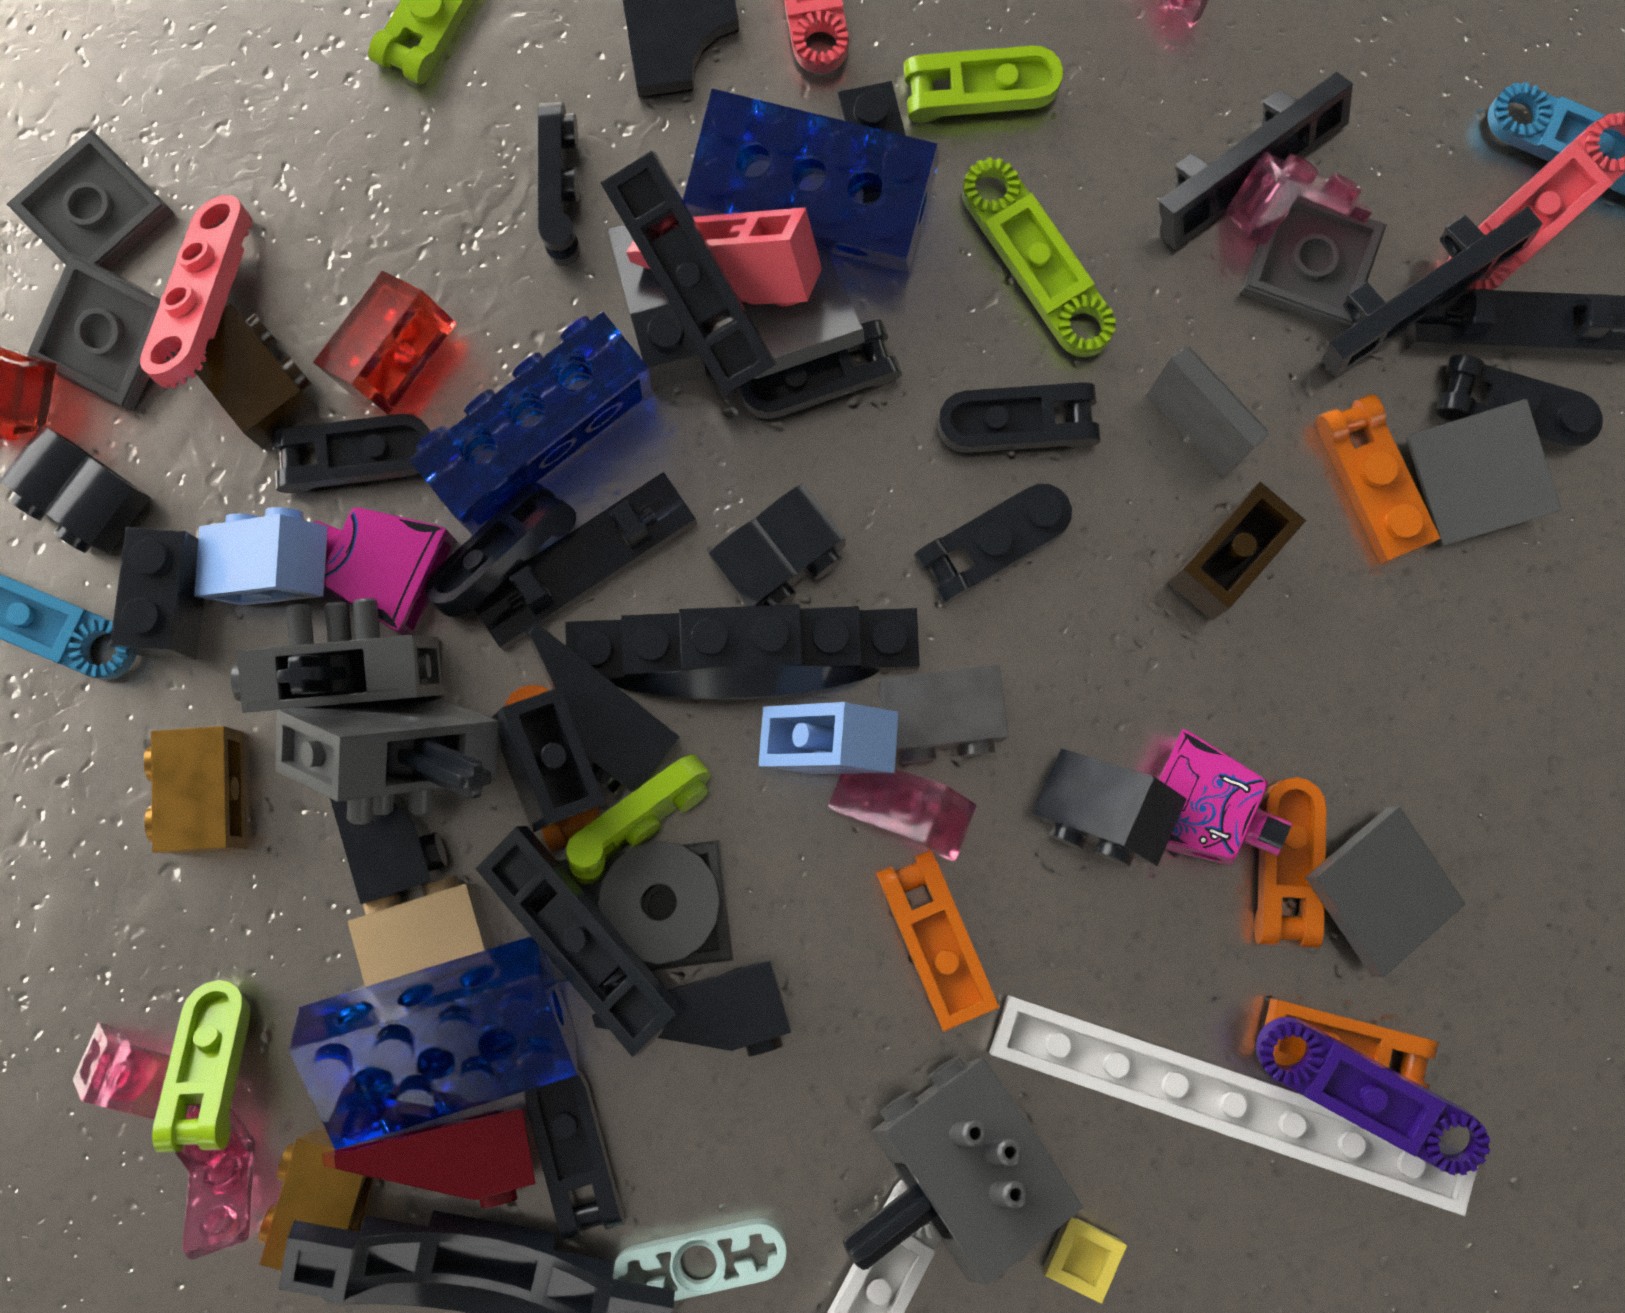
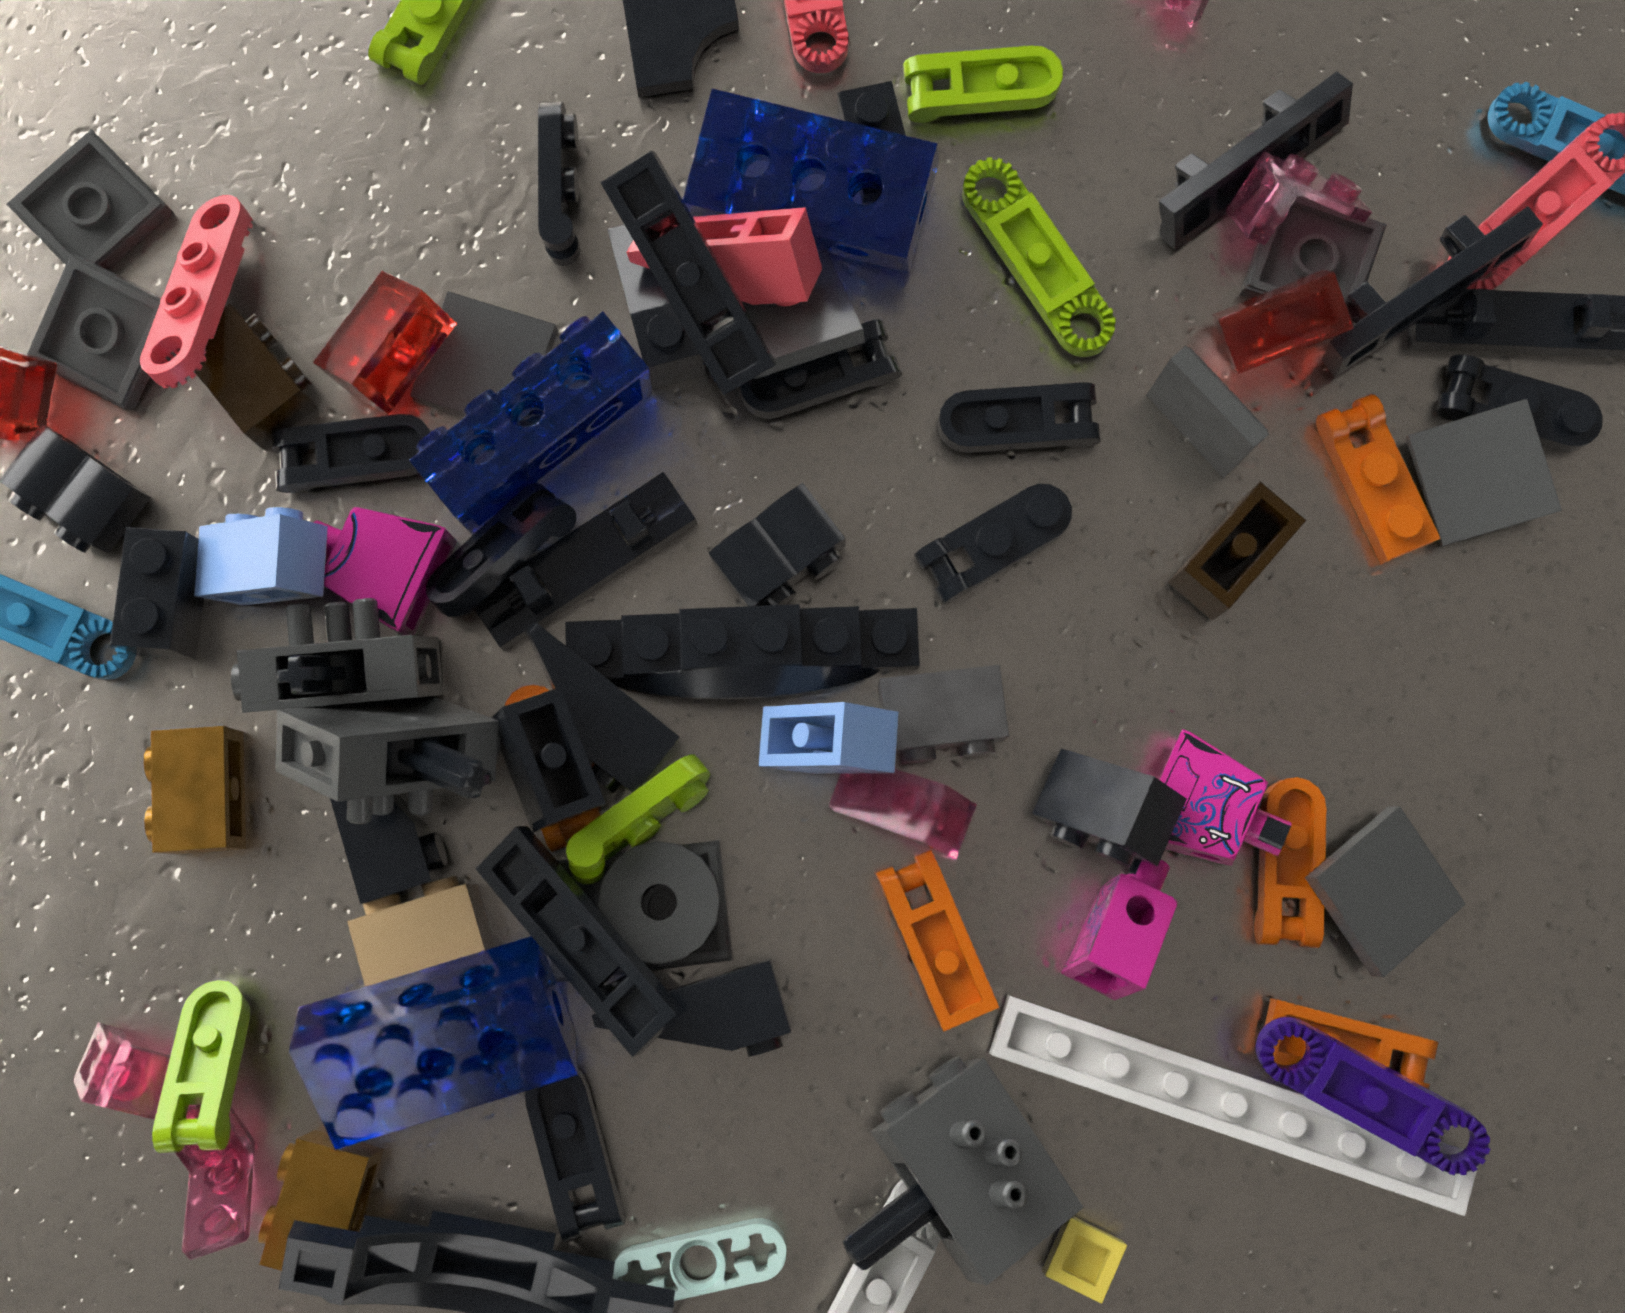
(466, 1158): dark red slope -> none
(479, 353): none -> dark grey tile
(1120, 952): none -> dark pink torso
(1283, 321): none -> clear red brick

